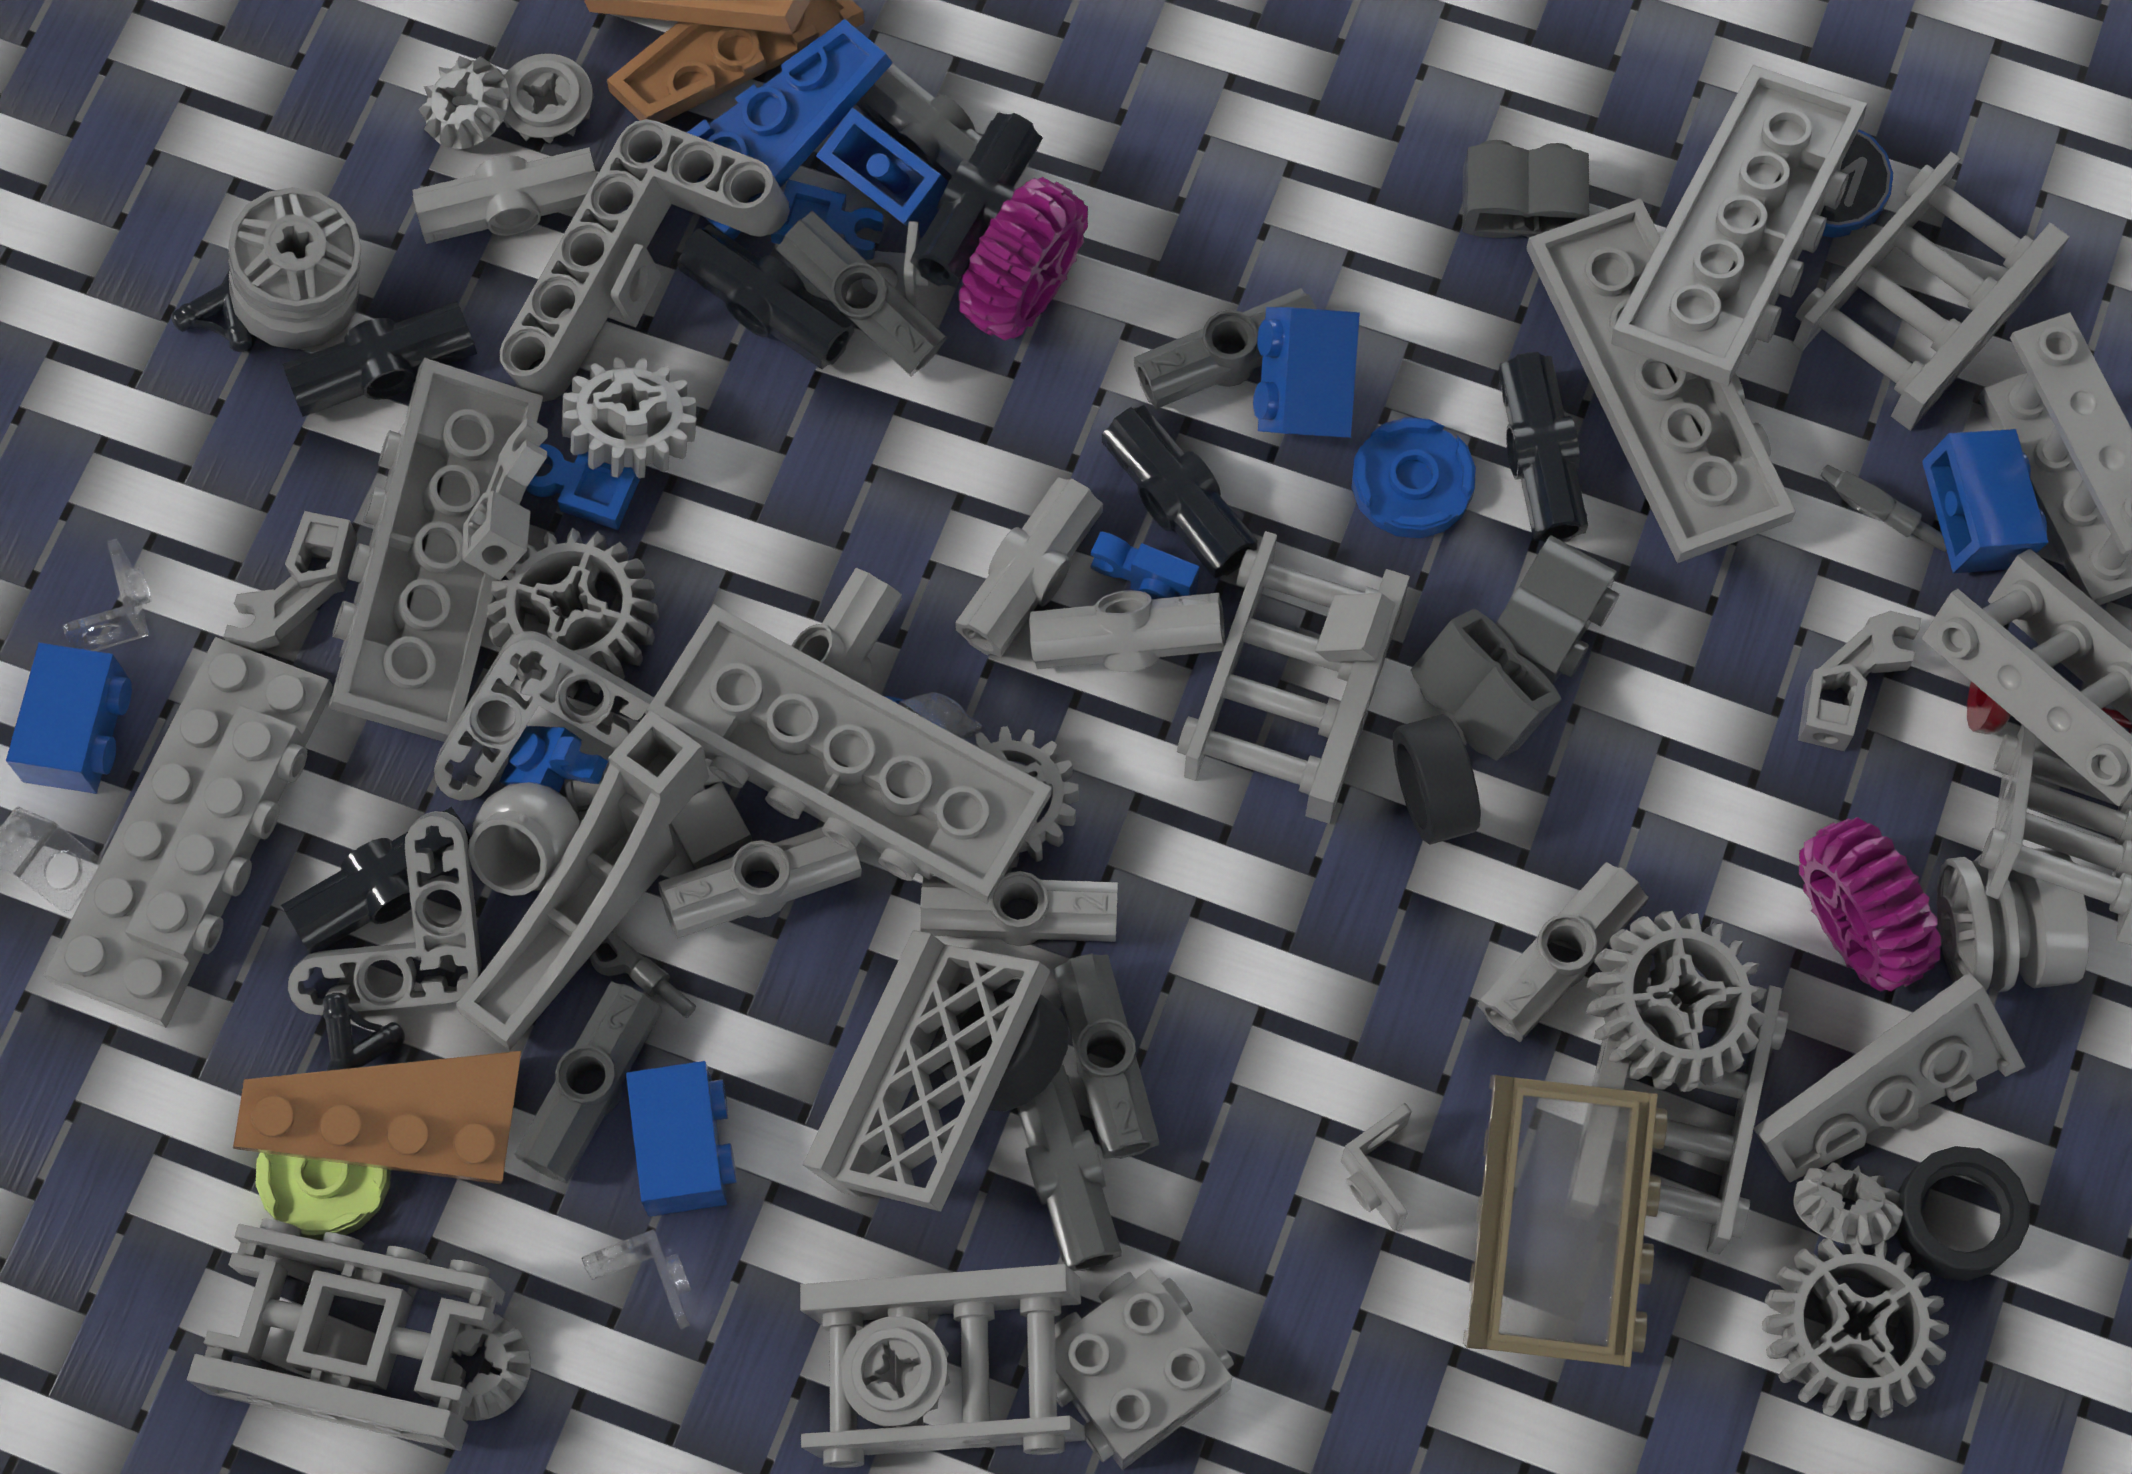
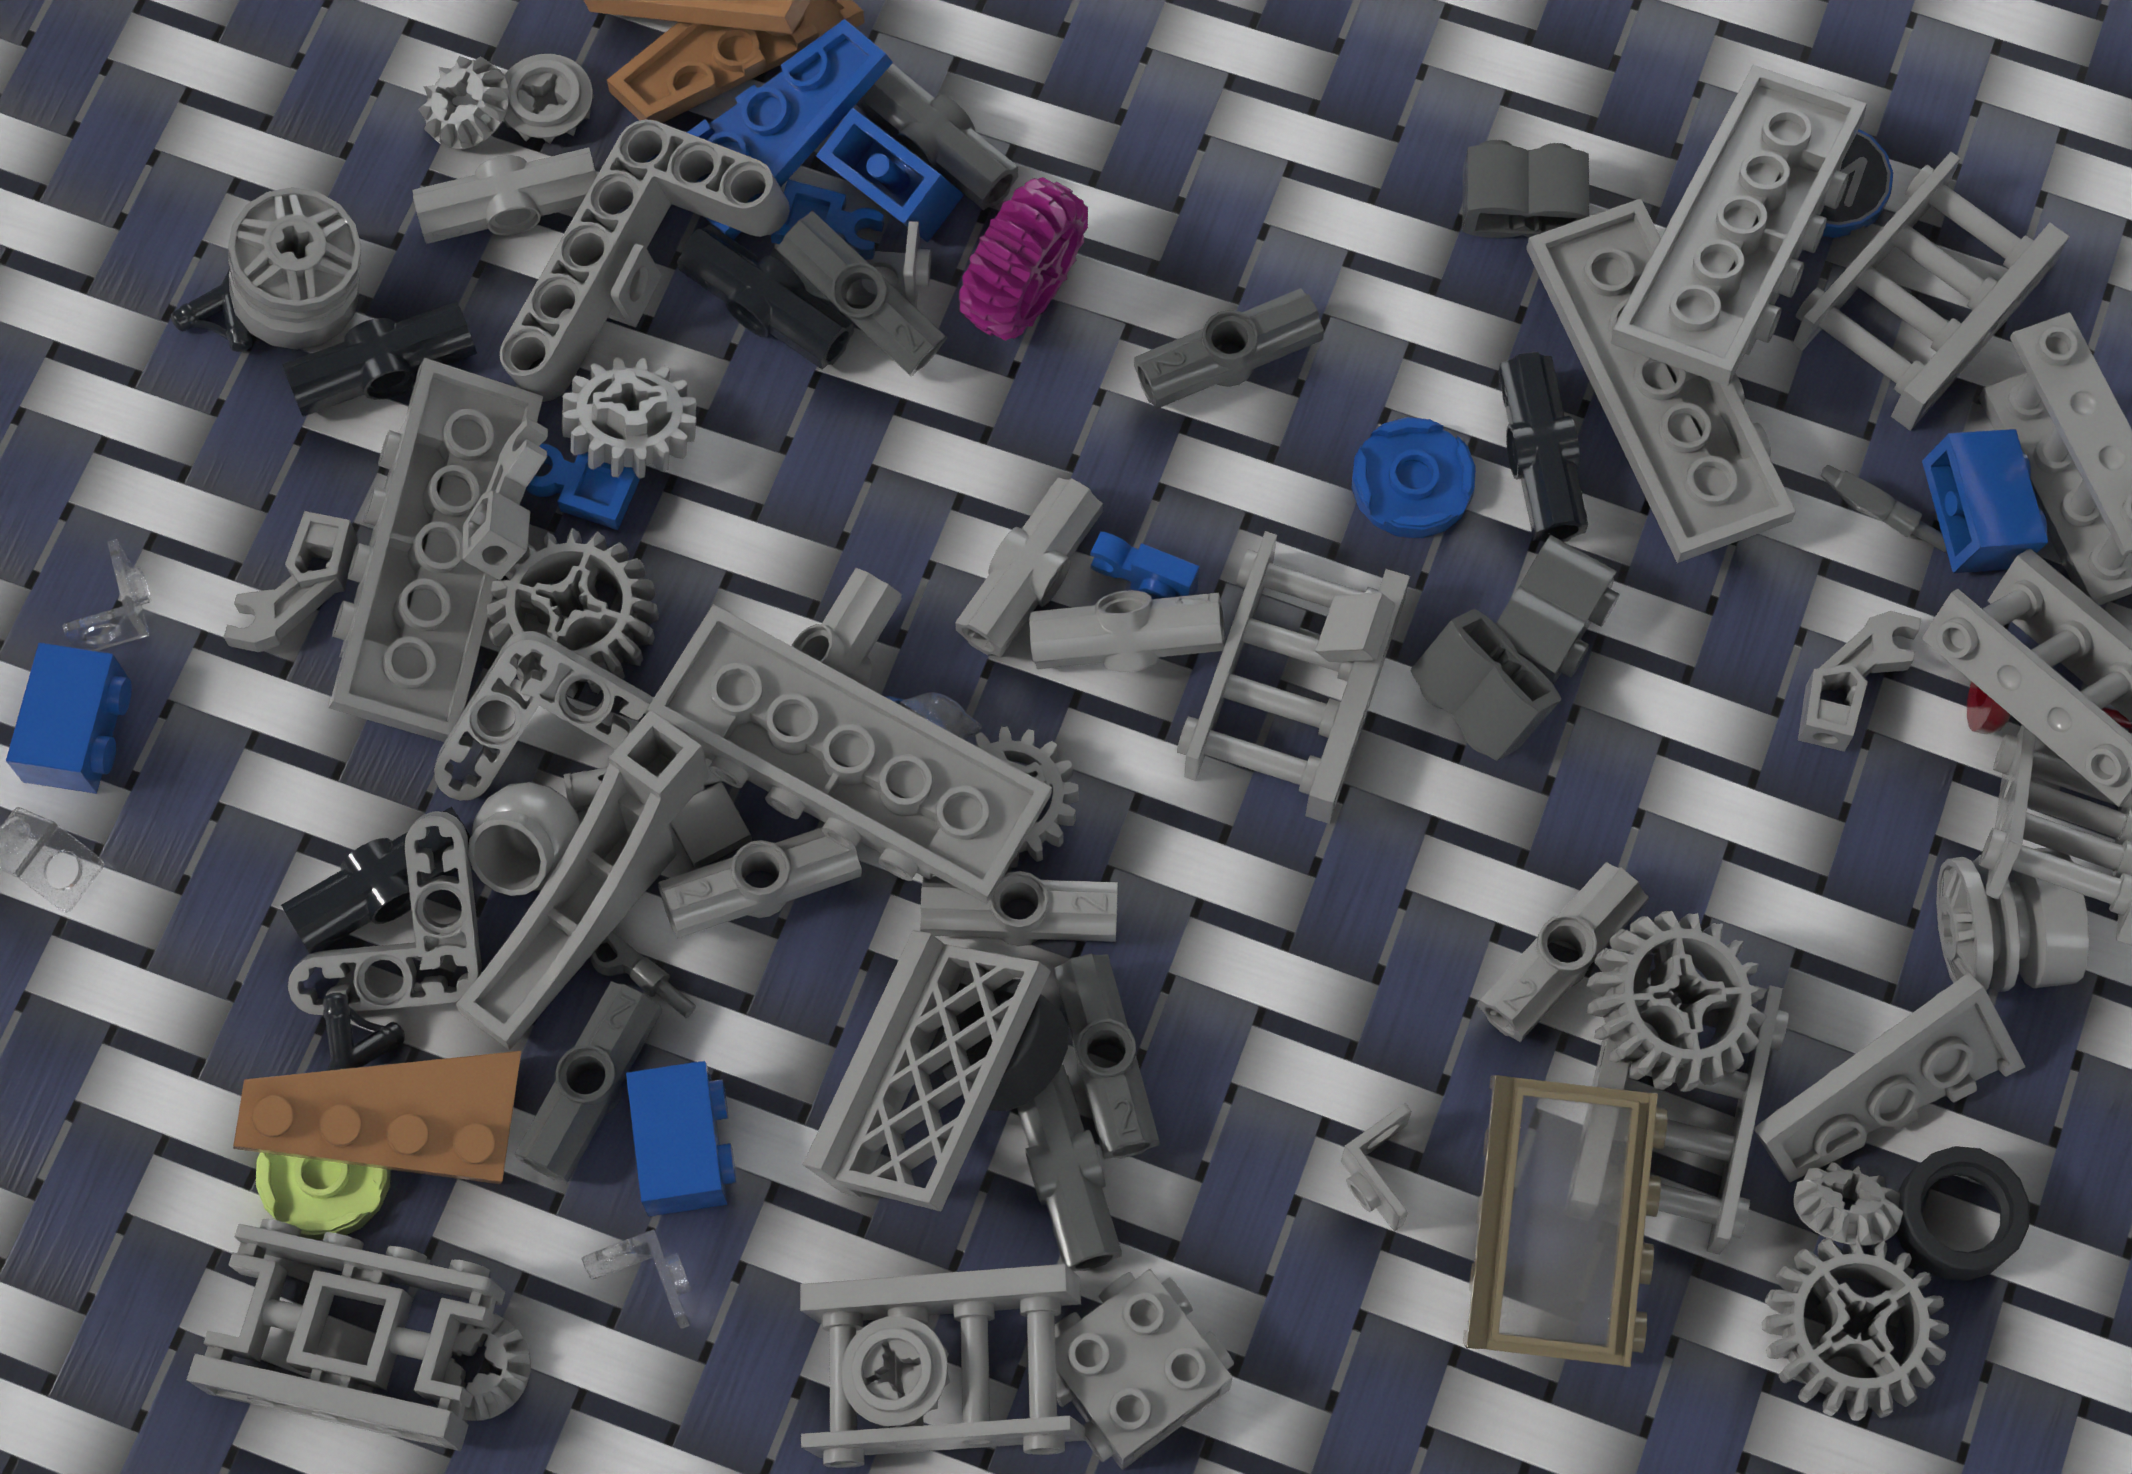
(190, 832): light grey plate -> none
(549, 758): blue plate -> none
(975, 198): black piece -> none
(1179, 490): black piece -> none
(1307, 371): blue brick -> none
(1436, 779): black tyre -> none
(1870, 904): magenta gear -> none

